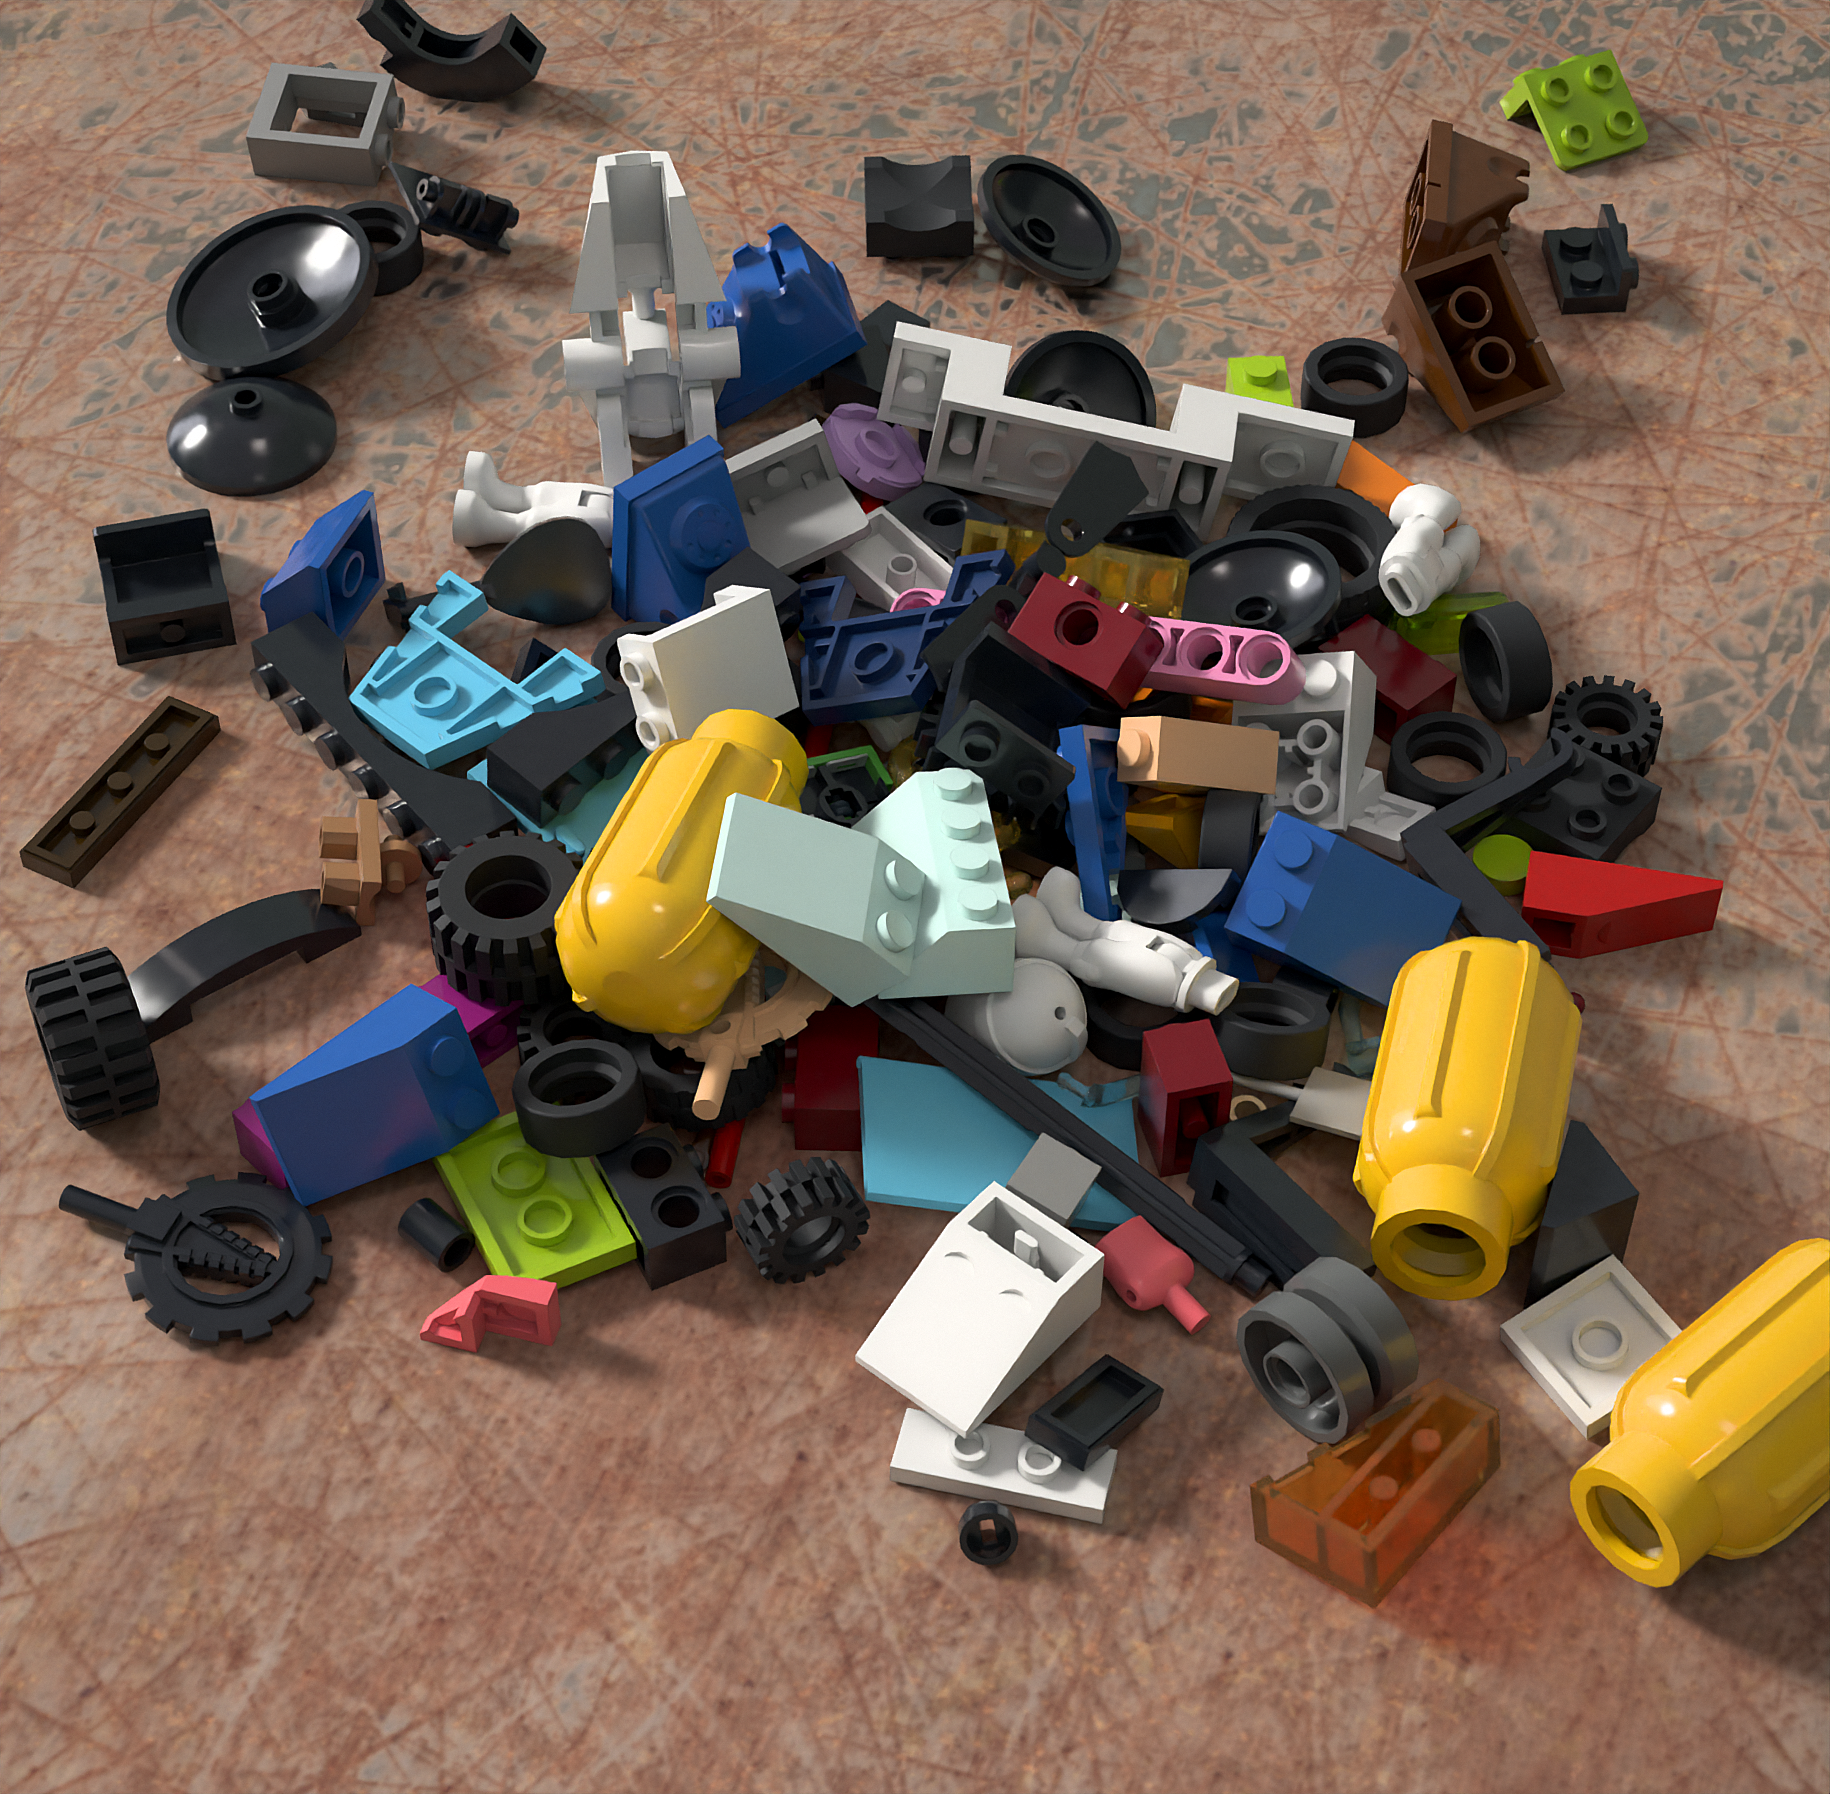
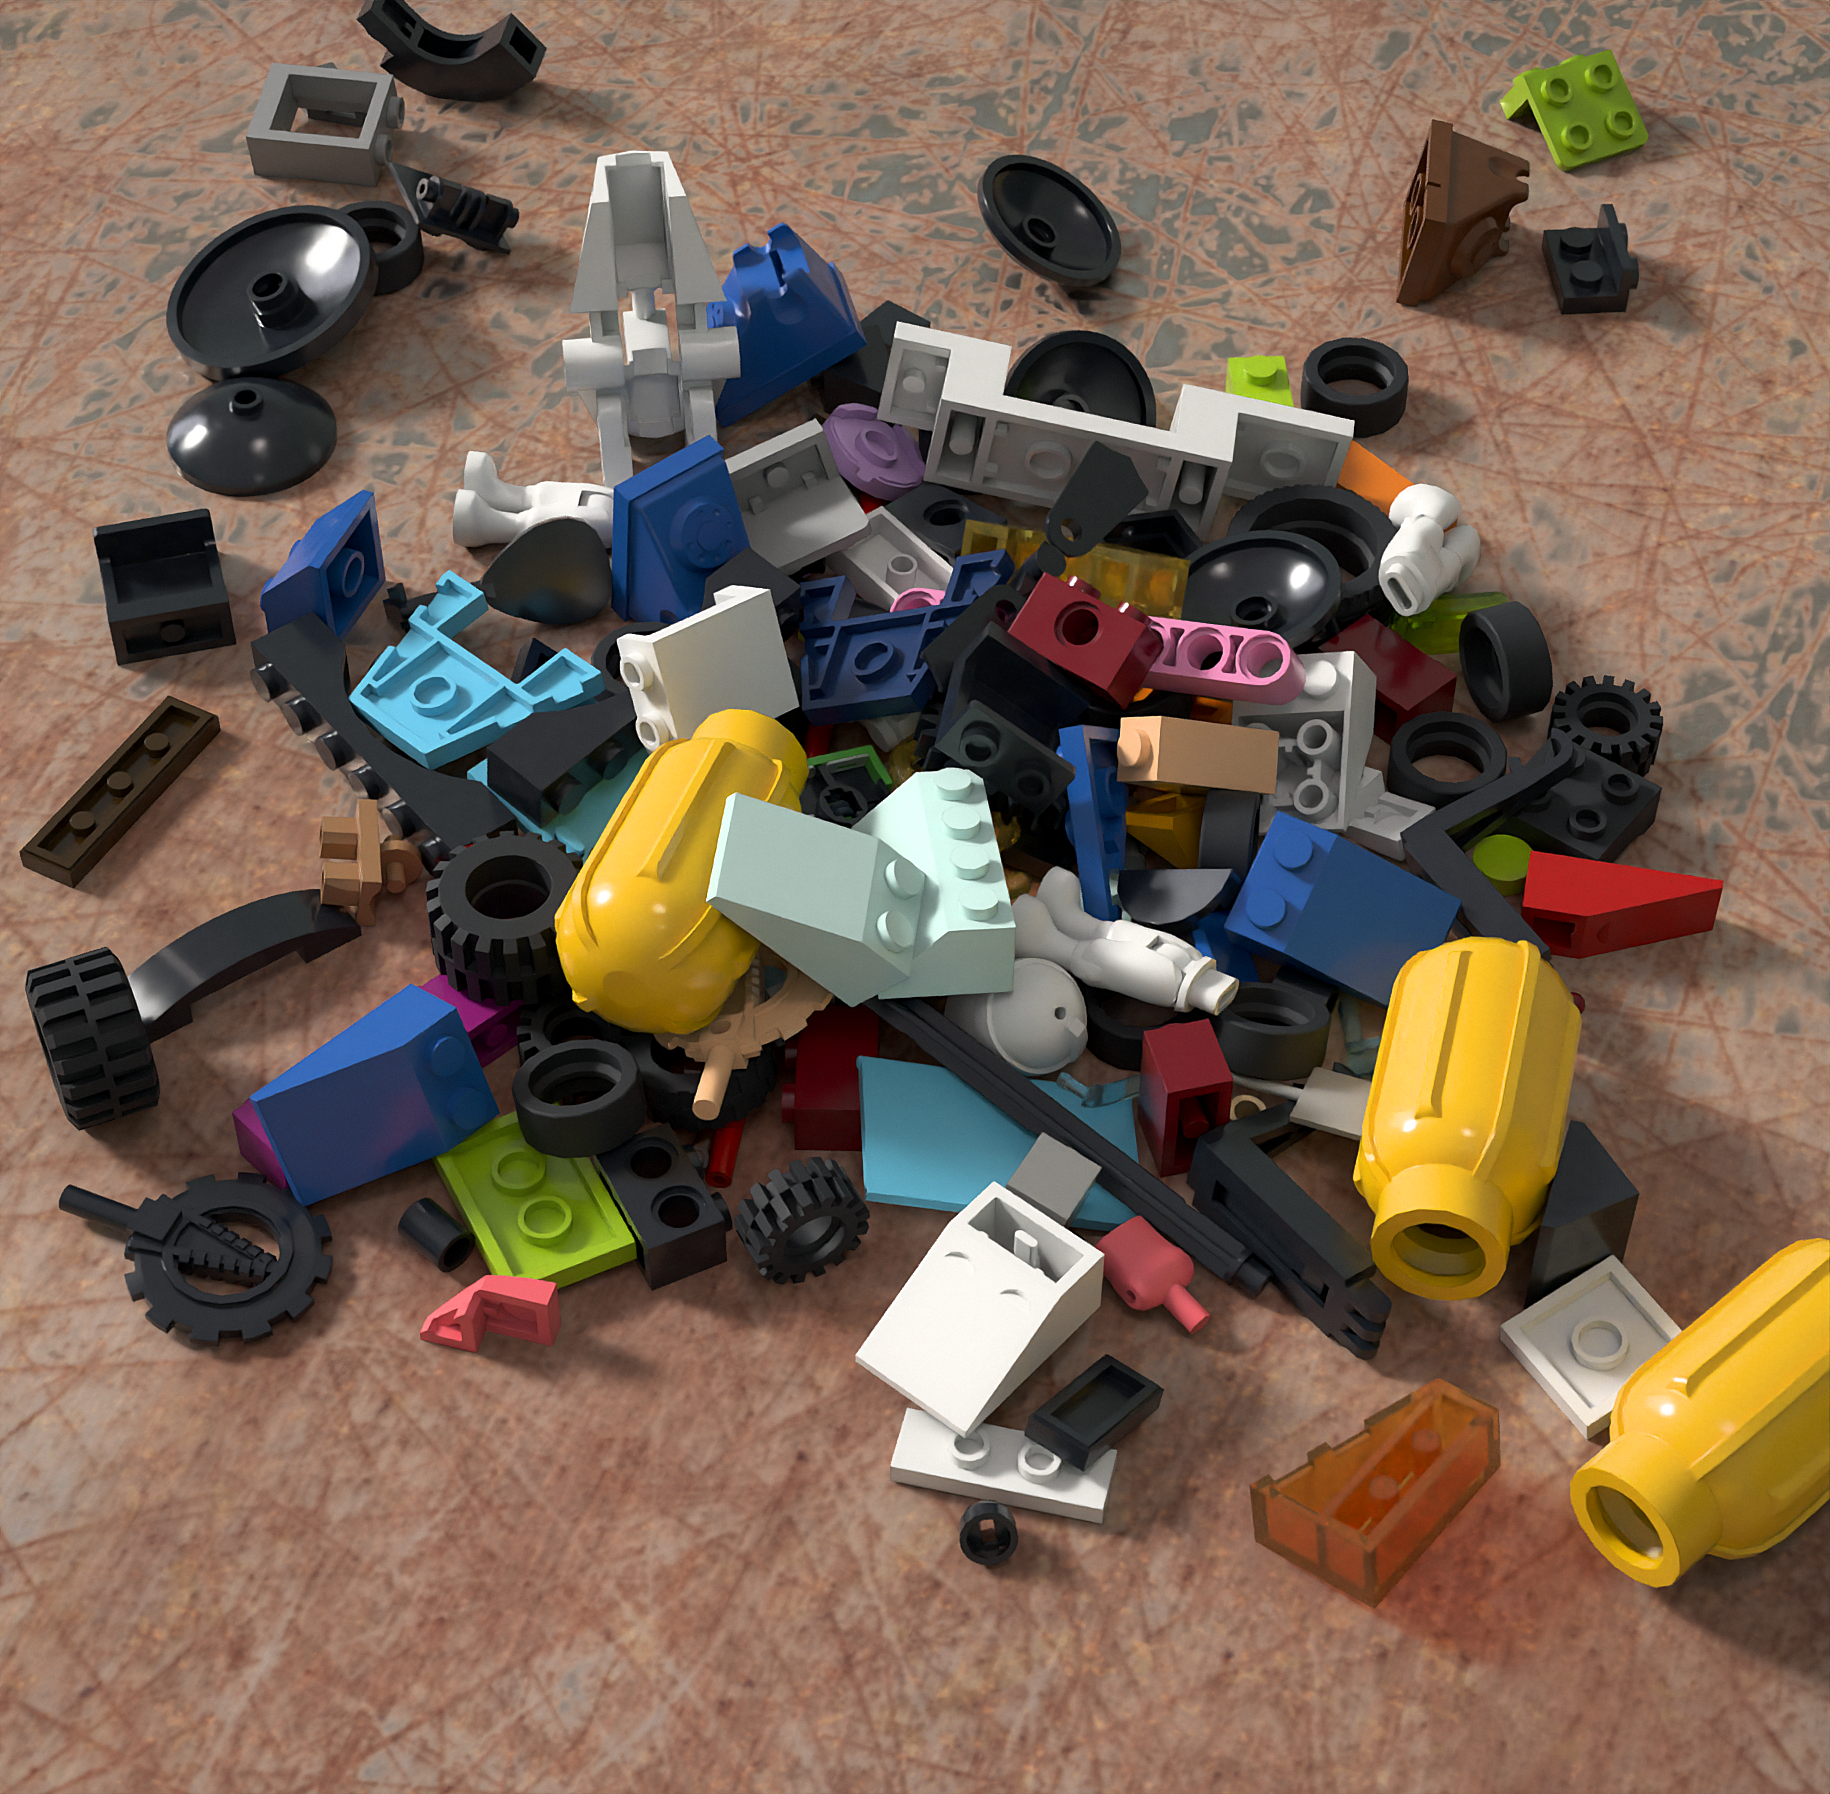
(918, 208): black brick -> none
(1327, 1349): dark grey wheel -> none
(1471, 338): reddish brown piece -> none

